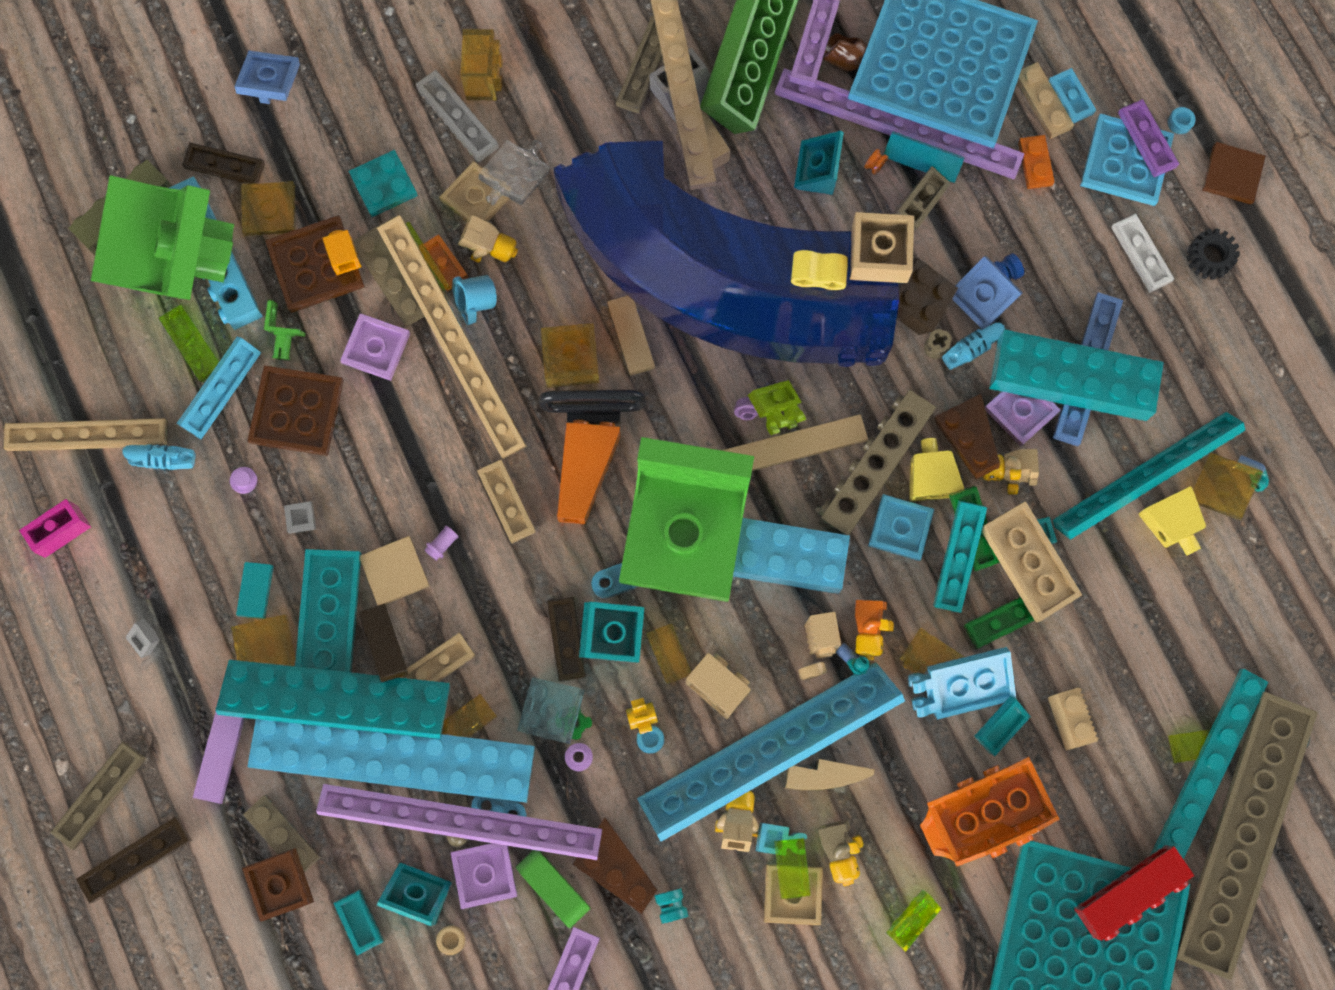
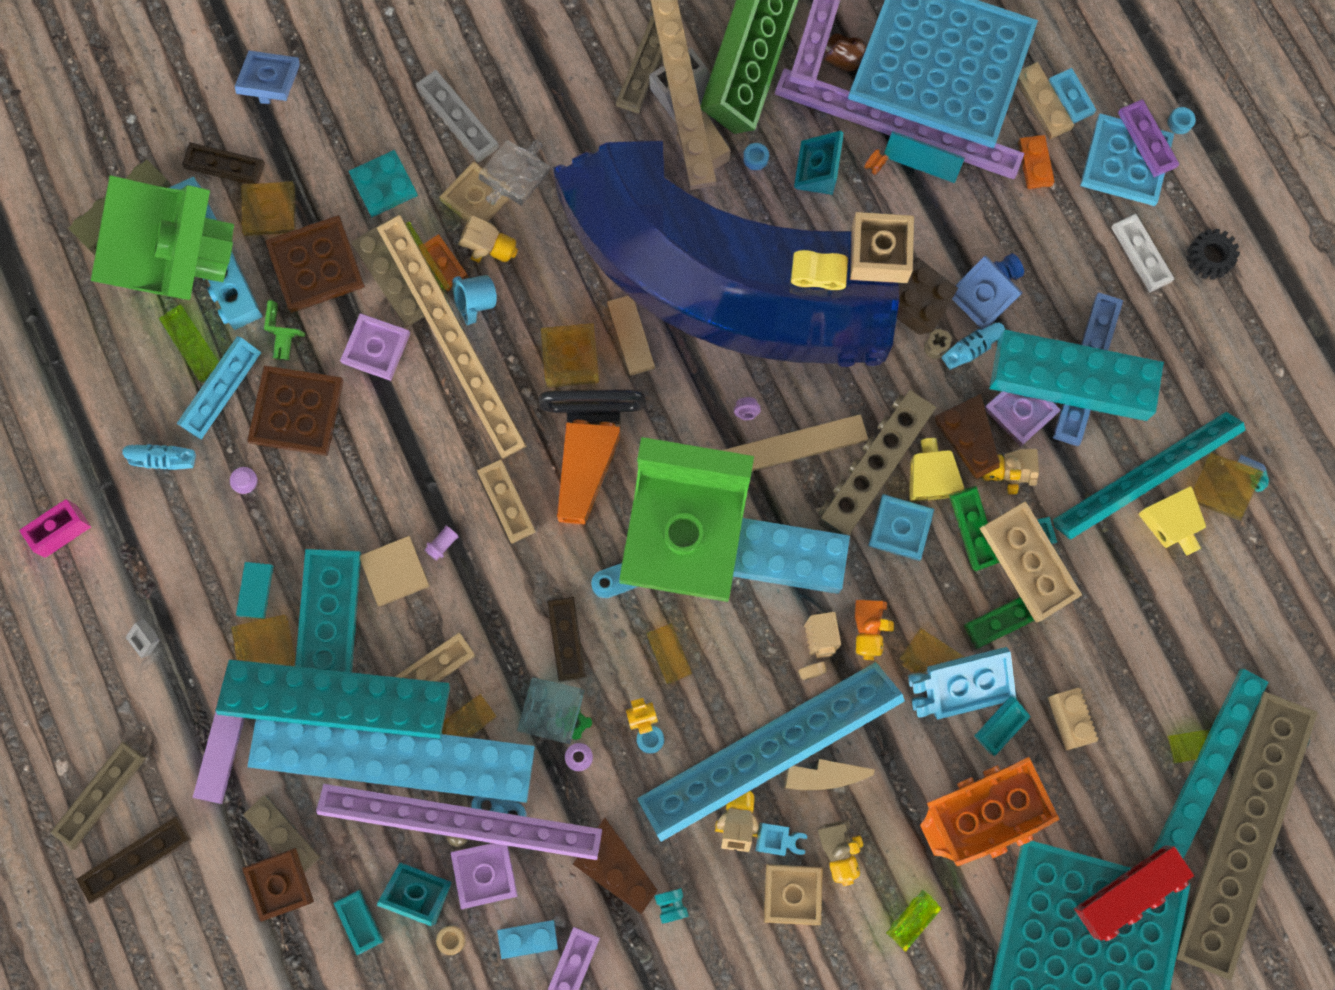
(84, 434): tan tile -> none
(300, 517): light grey plate -> none
(341, 251): light orange brick -> none
(383, 643): dark brown tile -> none
(481, 64): clear yellow brick -> none
(527, 939): none -> medium azure plate
(553, 888): bright green beam -> none
(611, 632): teal brick -> none
(718, 685): tan brick -> none
(756, 156): none -> medium azure tile
(774, 399): lime plate -> none
(792, 868): clear neon green tile -> none
(855, 662): arm -> none
(923, 196): dark tan slope -> none
(959, 556): teal plate -> none
(1233, 173): reddish brown tile -> none

